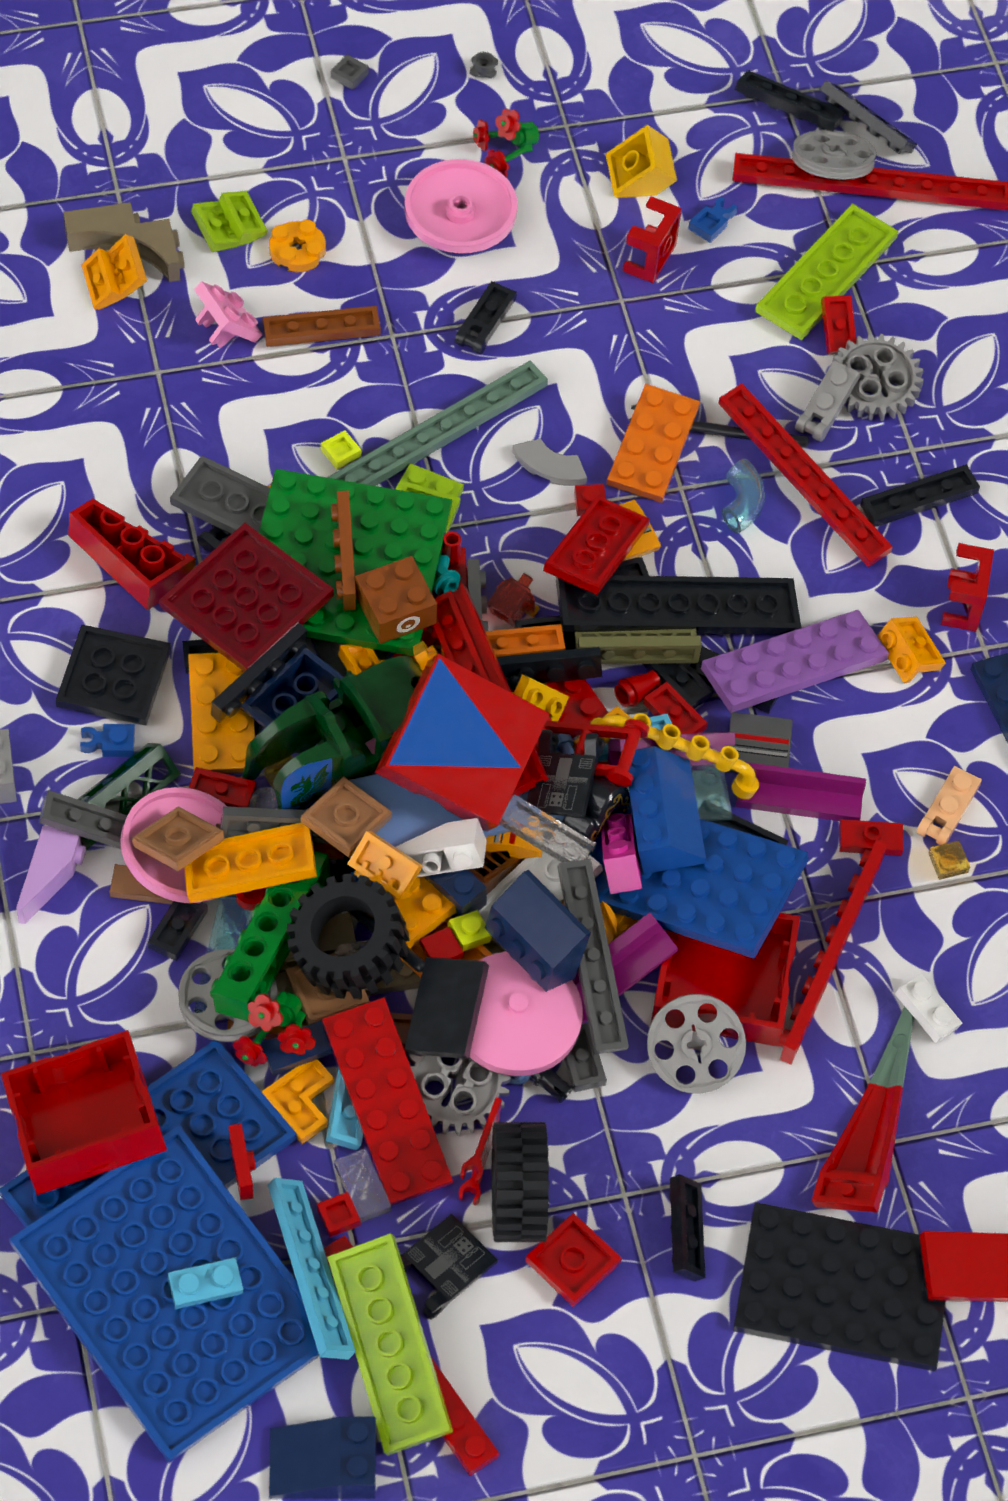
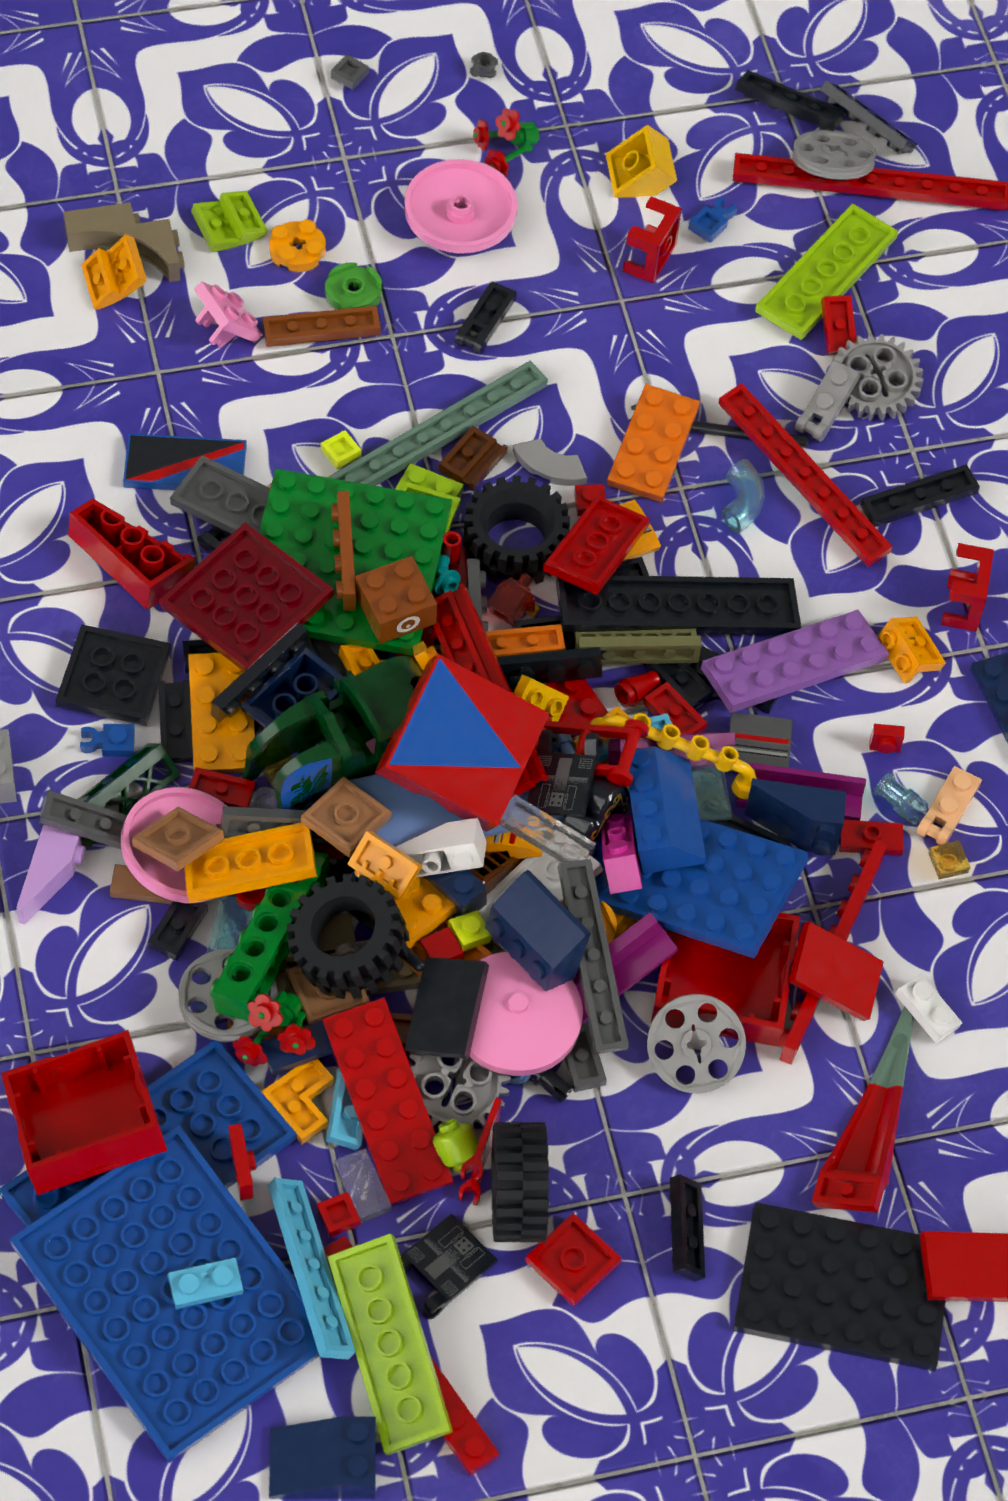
(166, 460): none -> tile
(176, 720): none -> black hinge
(350, 274): none -> bright green plate
(455, 1143): none -> lime head
(472, 458): none -> reddish brown plate
(514, 502): none -> black tyre
(799, 813): none -> dark blue slope
(836, 971): none -> red tile
(886, 738): none -> red plate
(902, 799): none -> clear light blue piece

